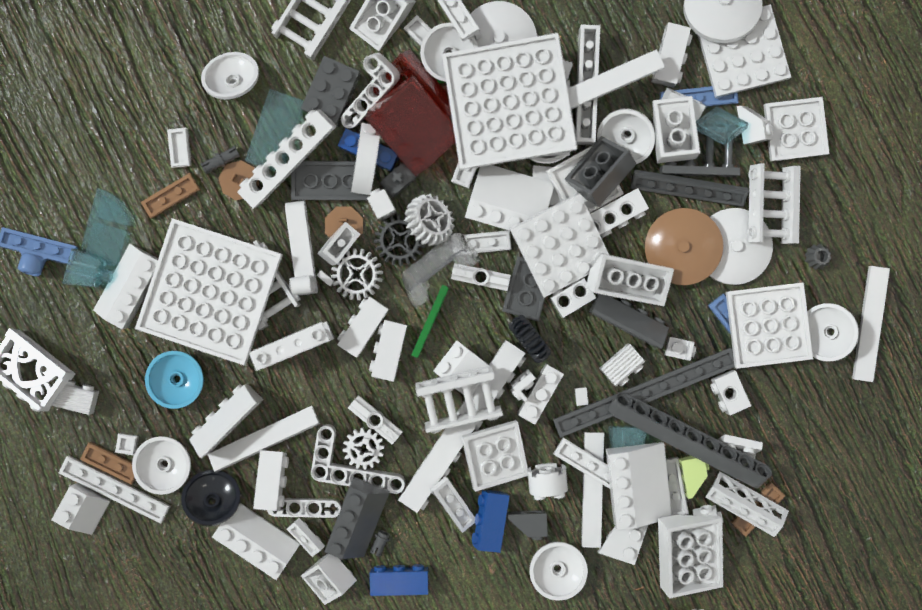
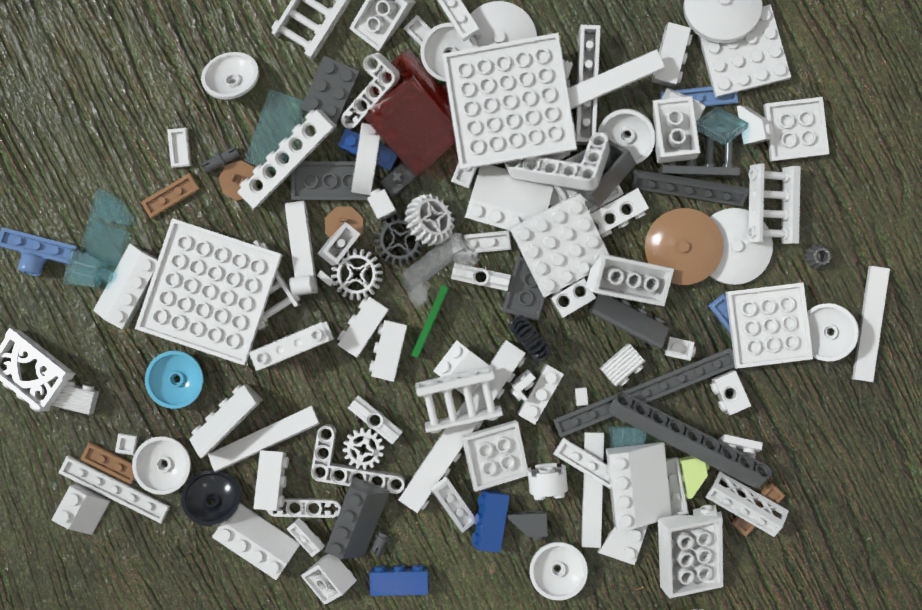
(561, 169): none -> white beam

